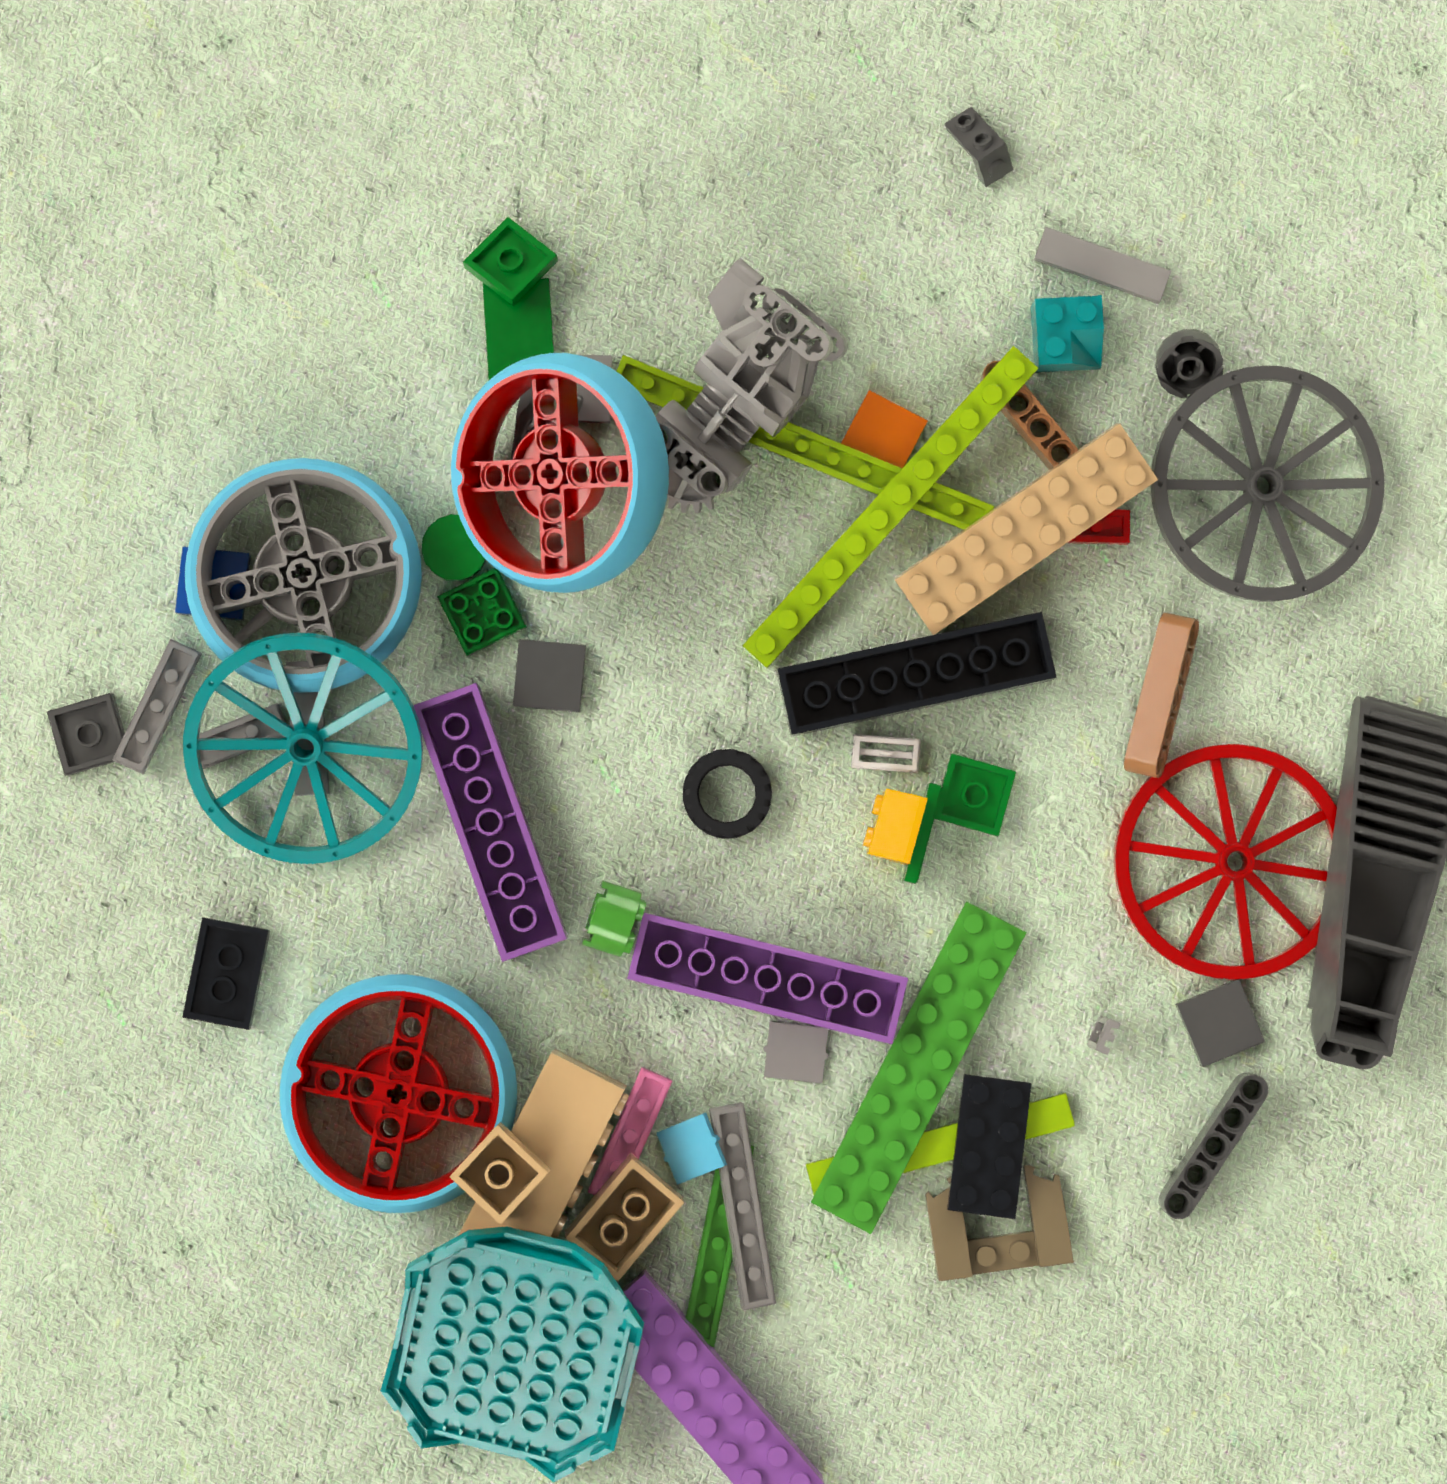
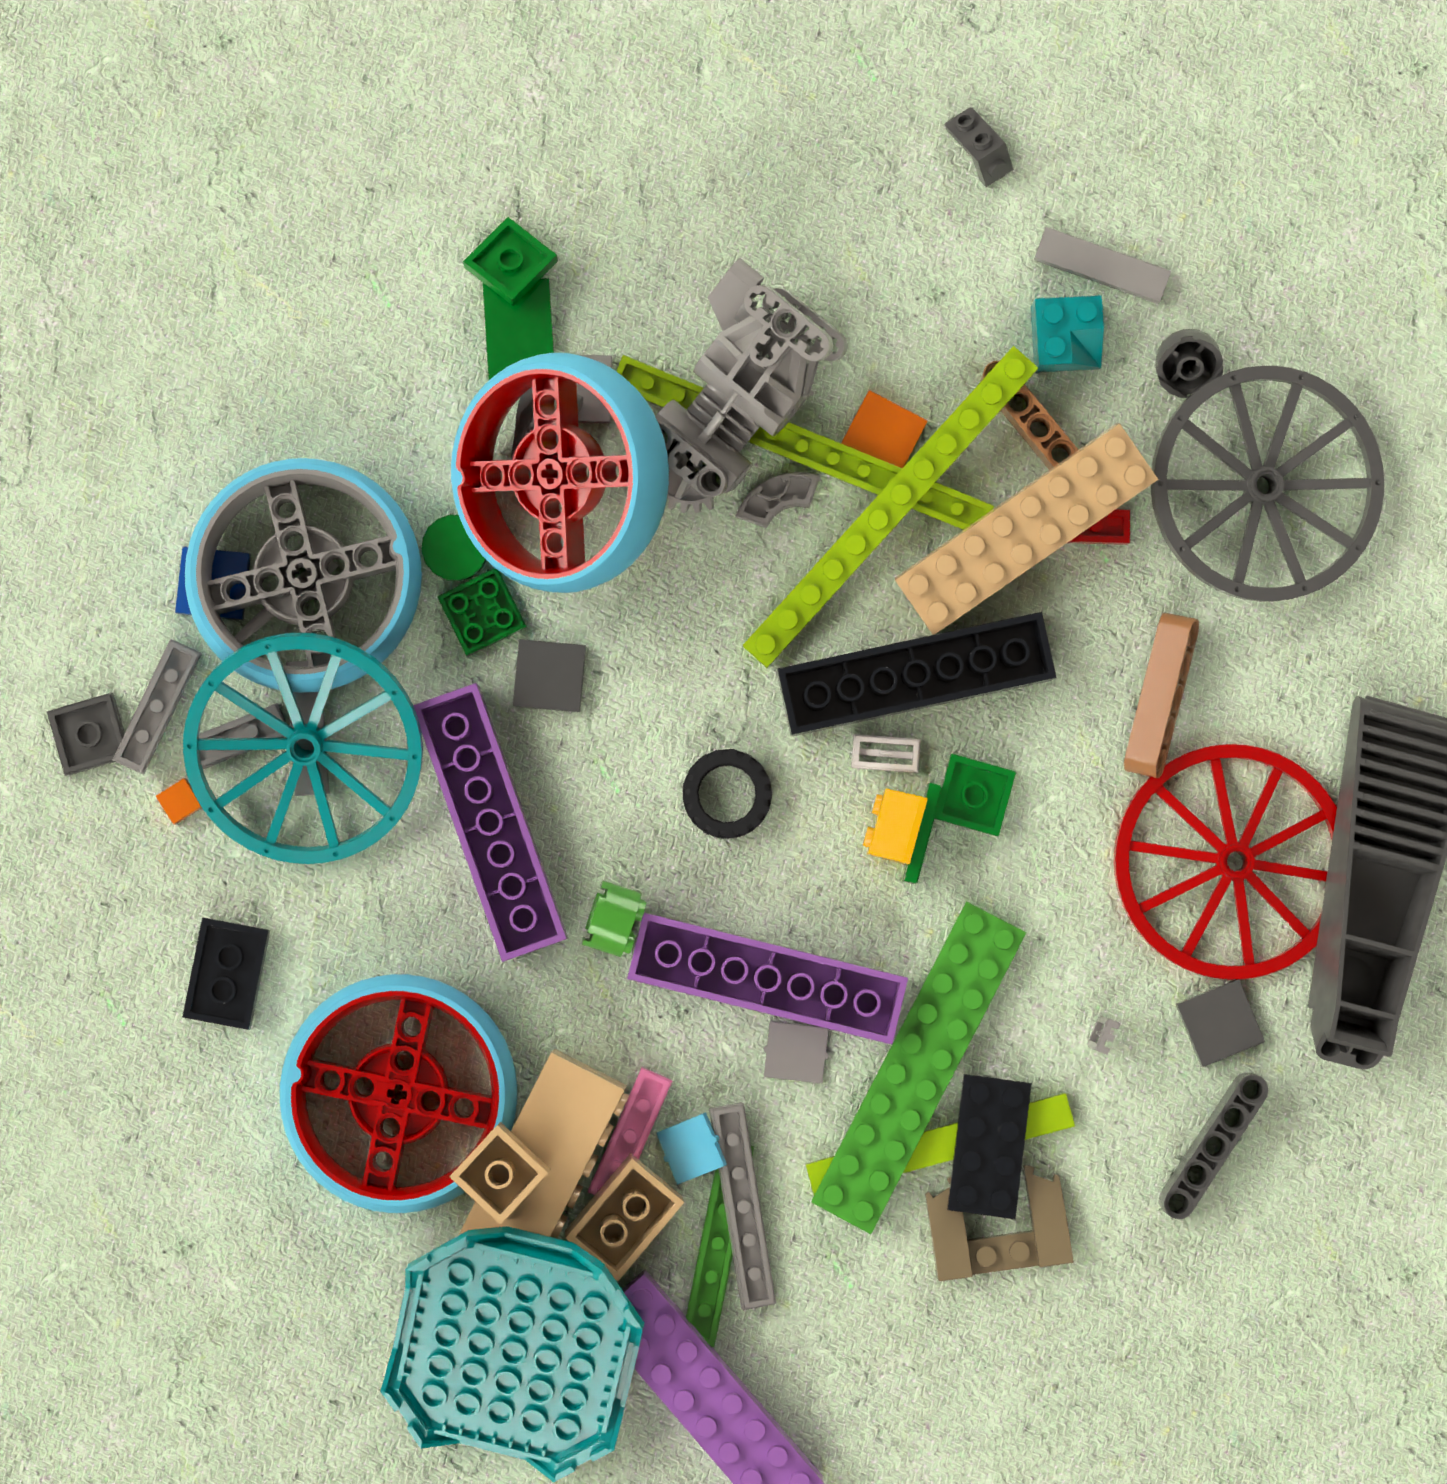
(179, 801): none -> orange tile
(776, 495): none -> light grey tile

